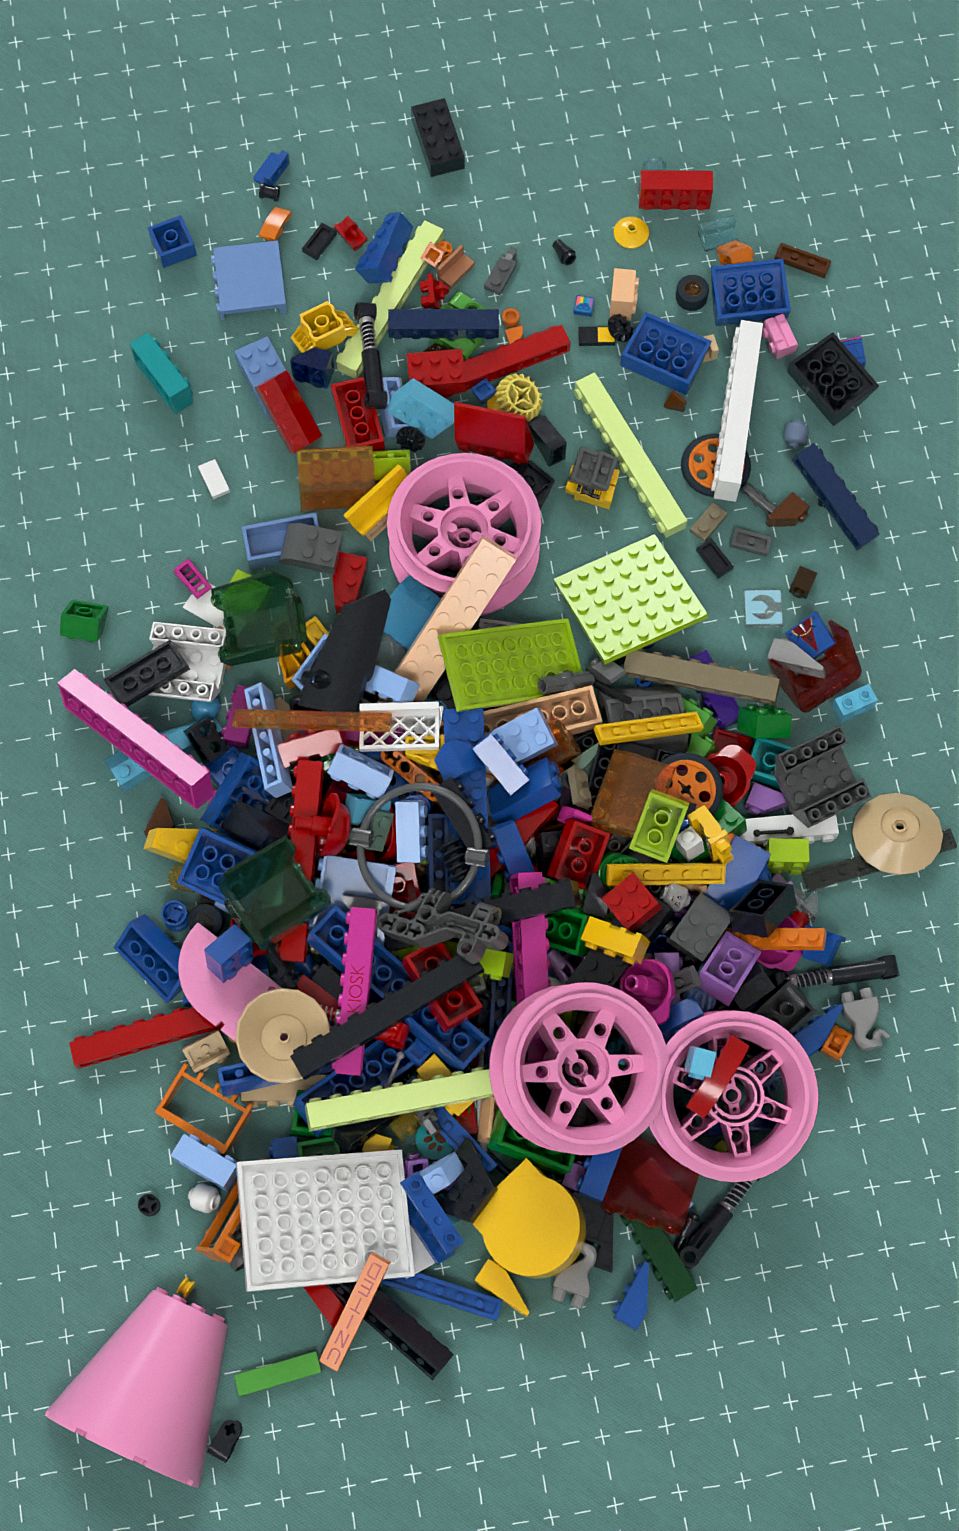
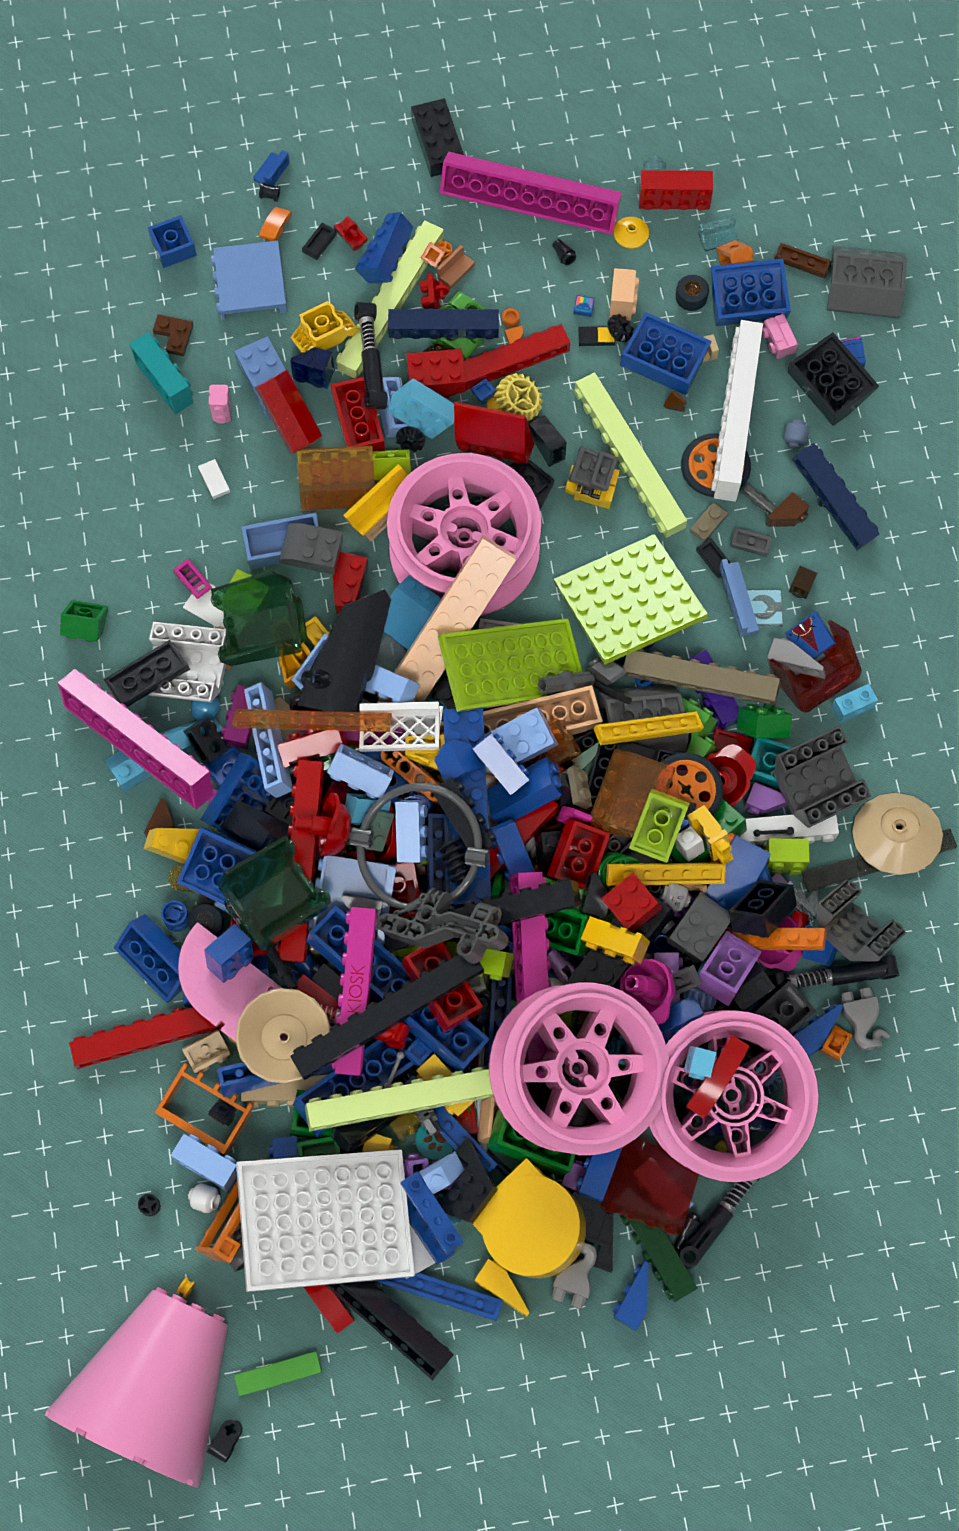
(177, 331): none -> reddish brown plate
(220, 403): none -> bright pink brick
(223, 1112): none -> black bracket
(354, 1311): tile -> none
(501, 272): dark grey hinge -> none
(530, 192): none -> dark pink brick
(738, 598): none -> medium blue fence
(851, 929): none -> dark grey slope
(867, 282): none -> dark grey slope

